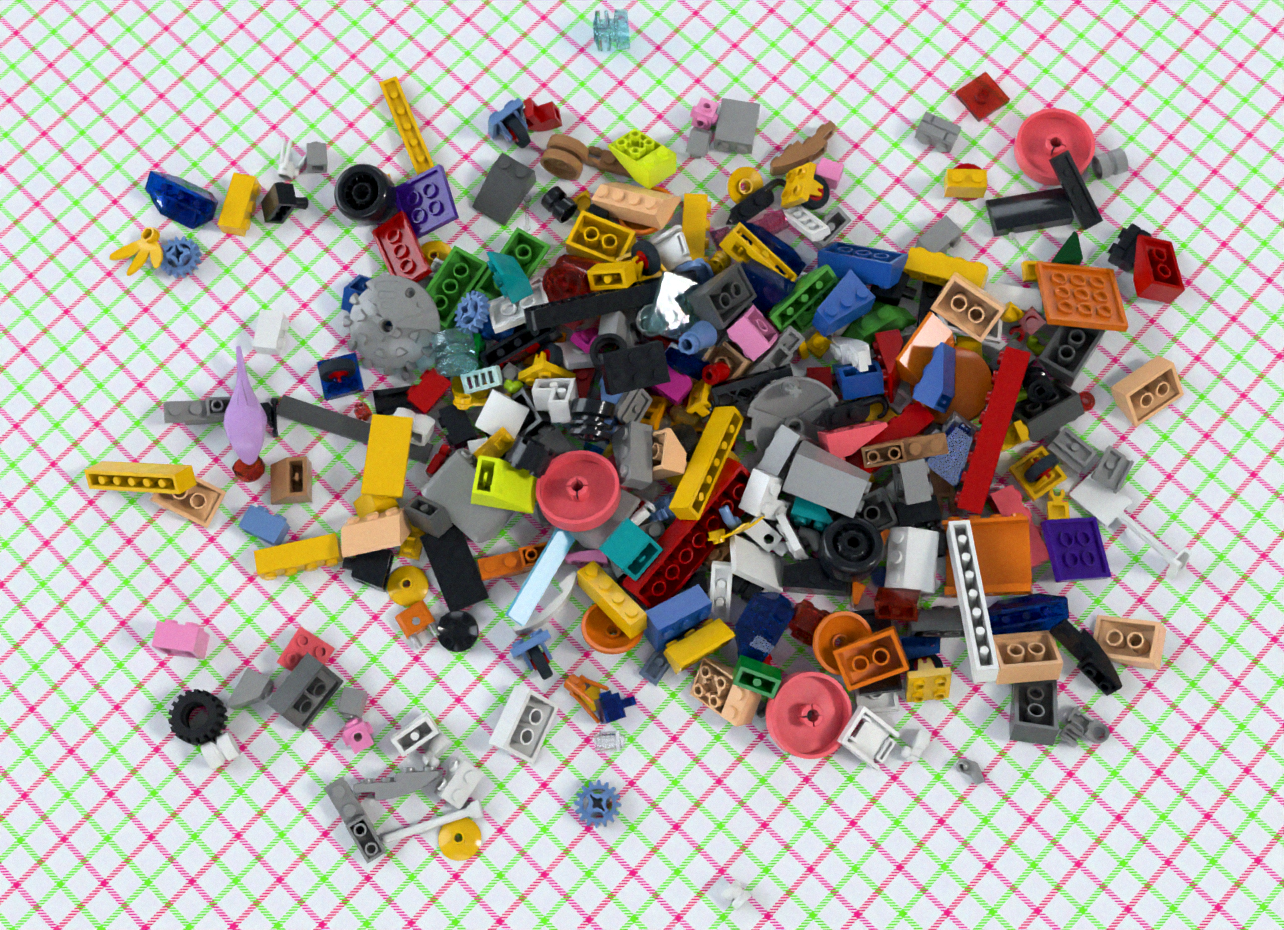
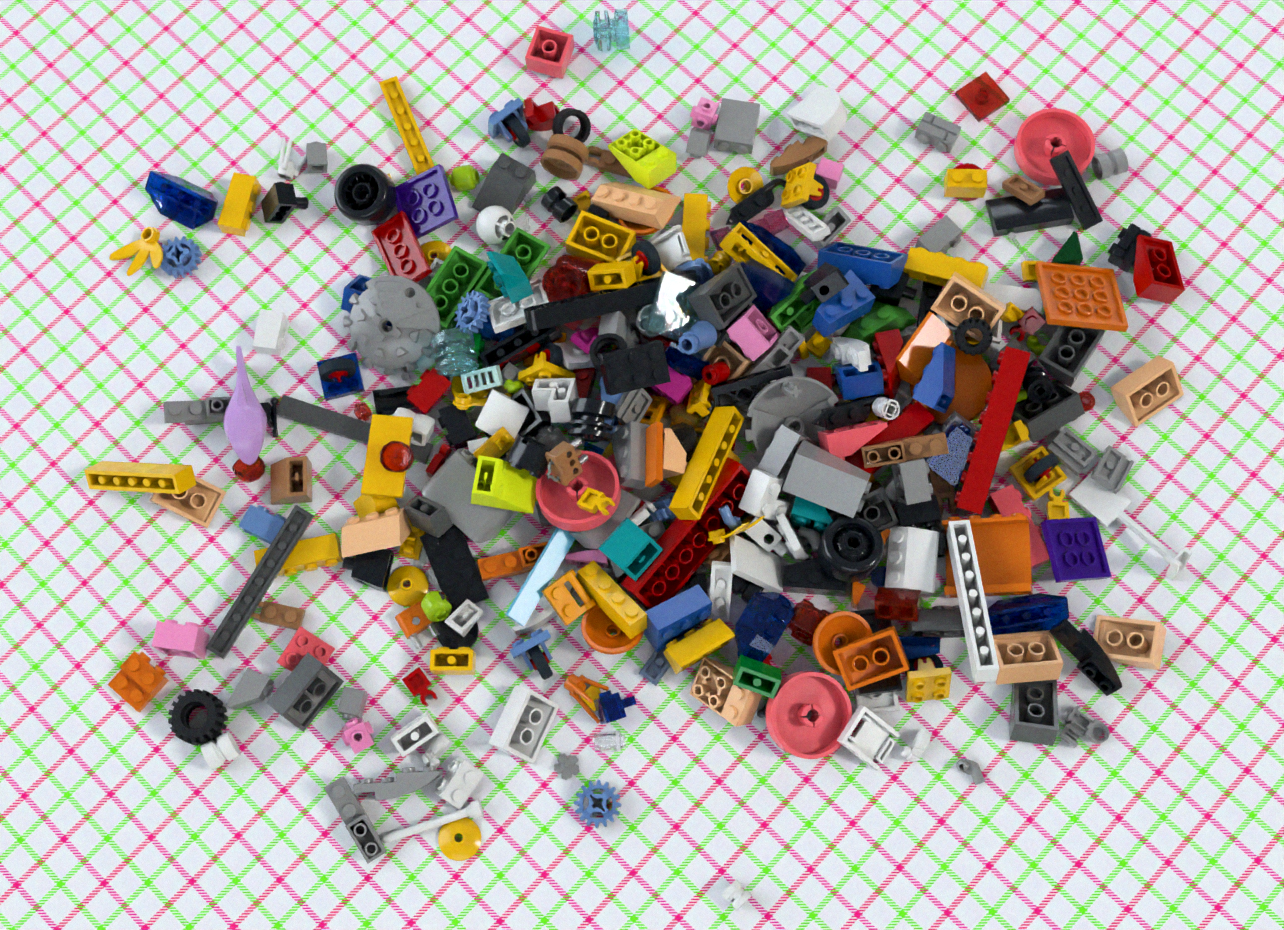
(138, 680): none -> orange plate
(260, 582): none -> dark grey tile
(280, 615): none -> medium nougat hinge
(396, 456): none -> clear red hair
(418, 684): none -> red plate
(436, 606): none -> lime head
(452, 661): none -> yellow brick
(464, 178): none -> lime head
(464, 617): none -> white slope
(495, 225): none -> white brick
(549, 52): none -> coral brick
(562, 600): none -> light orange plate
(564, 462): none -> medium nougat piece
(567, 766): none -> light grey plant
(585, 126): none -> black tyre
(594, 500): none -> yellow plate
(654, 455): none -> orange tile
(819, 113): none -> white brick
(823, 284): none -> black torso
(886, 408): none -> white wheel
(969, 348): none -> black tyre
(1023, 189): none -> medium nougat plate

